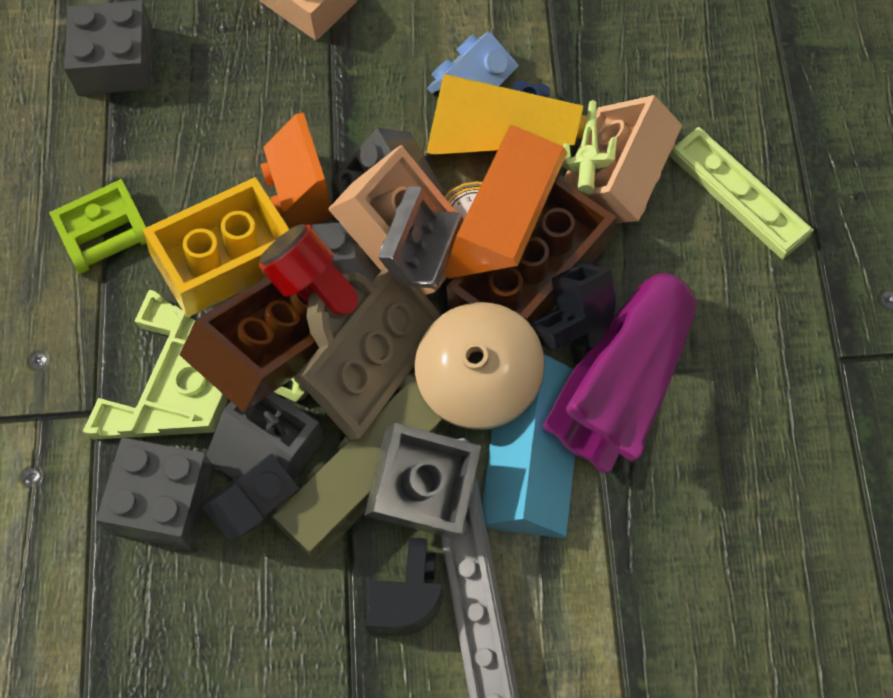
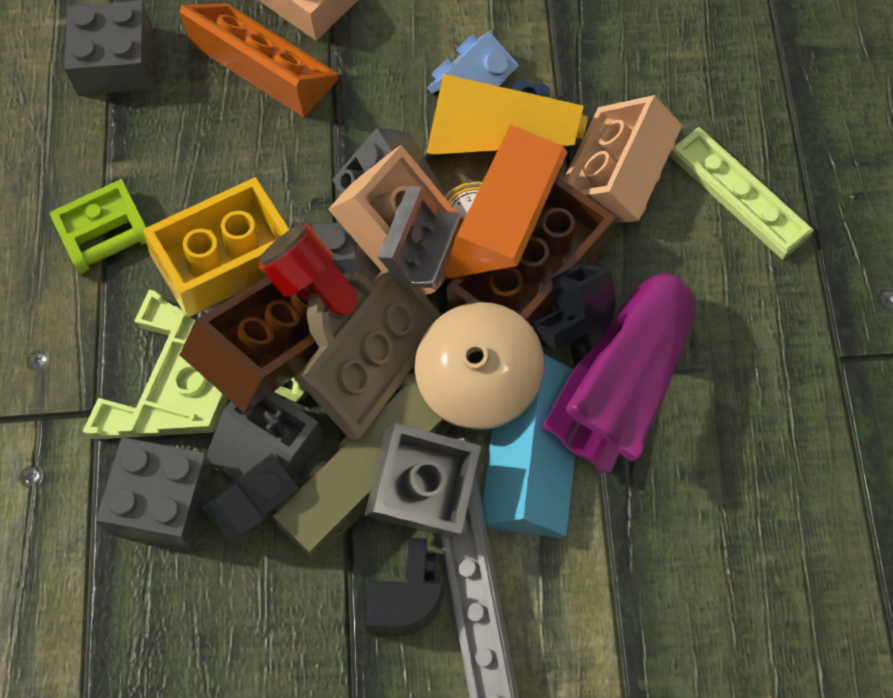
(258, 55): none -> orange slope
(296, 175): orange slope -> none
(588, 156): yellowish green piece -> none

